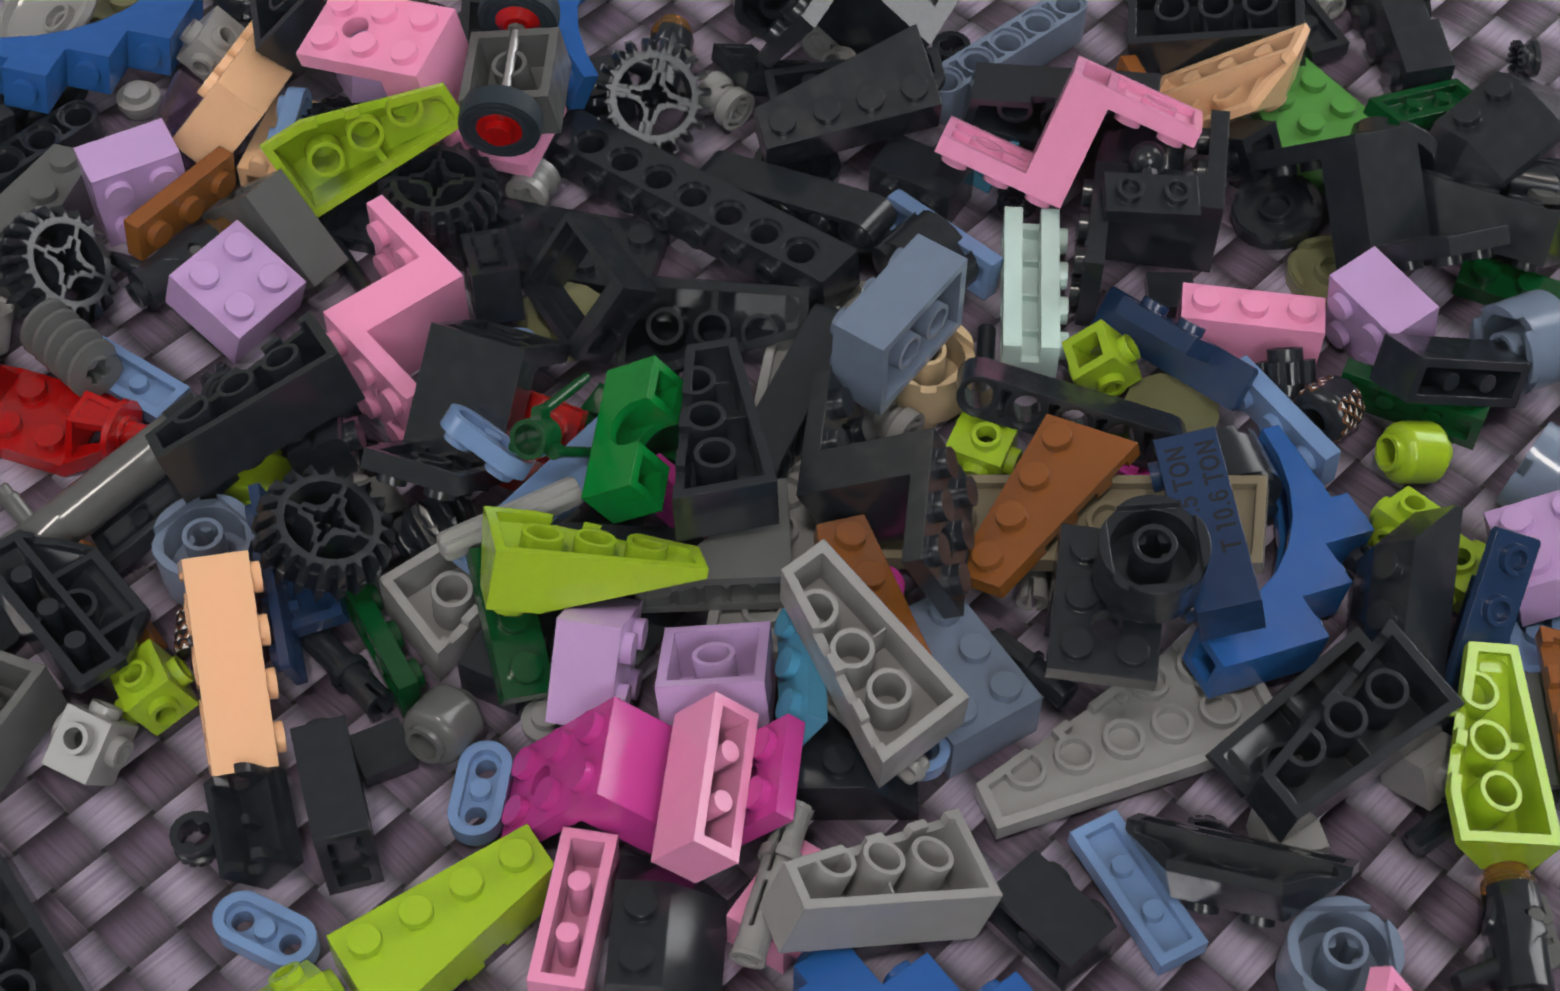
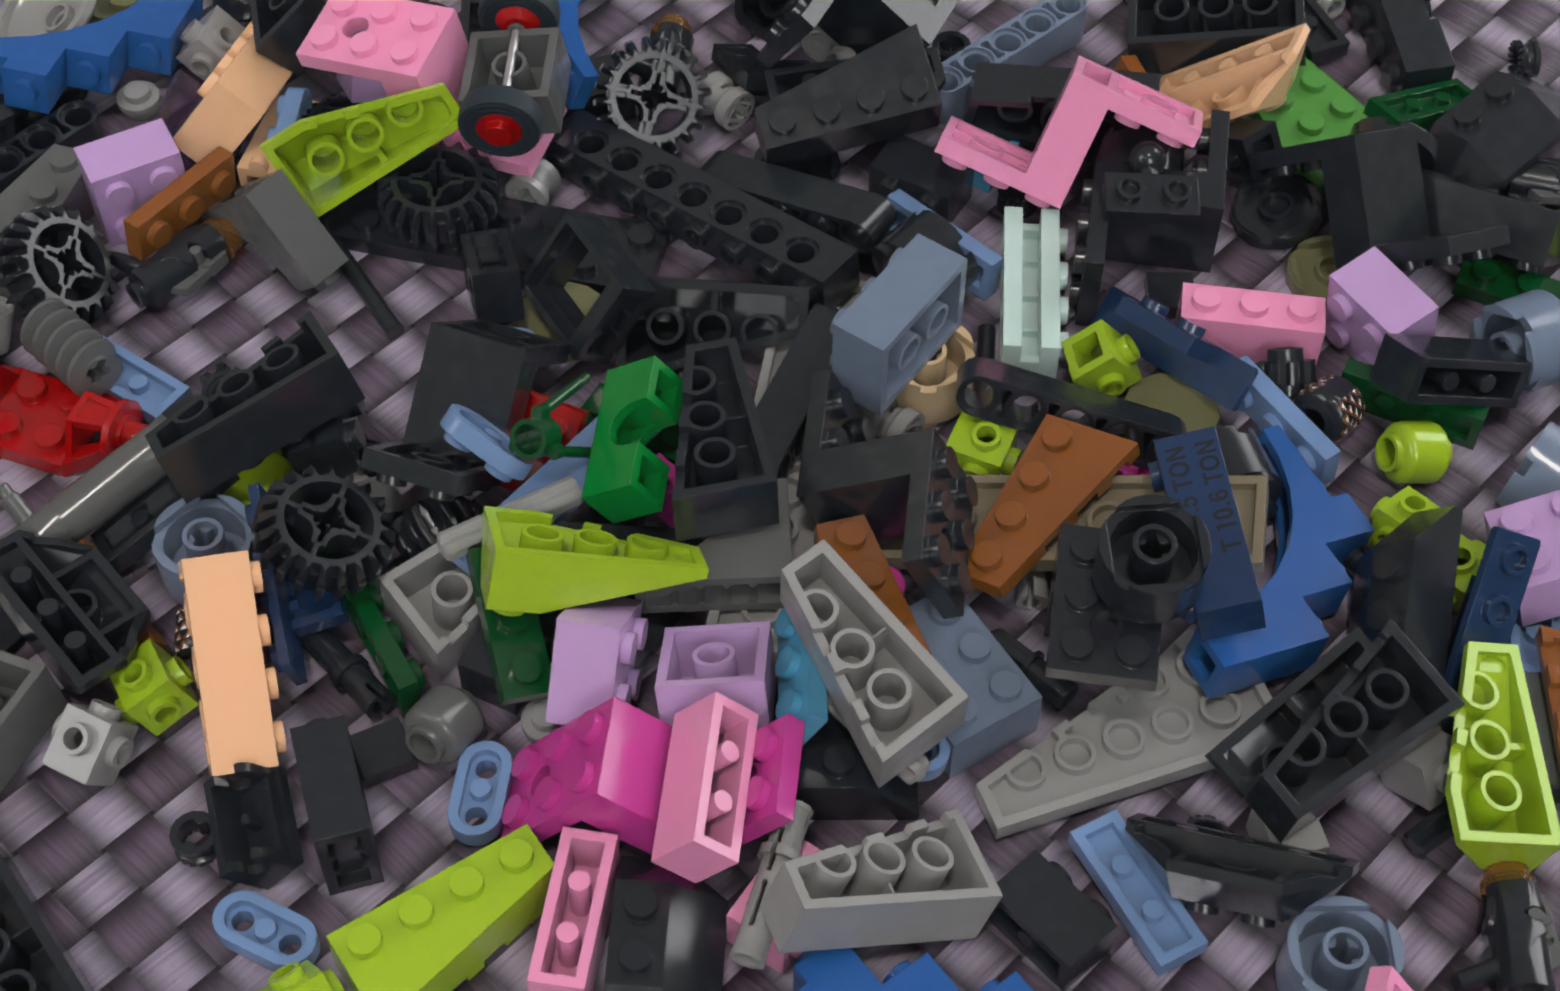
(235, 291): lavender brick -> none
(388, 322): bright pink bracket -> none

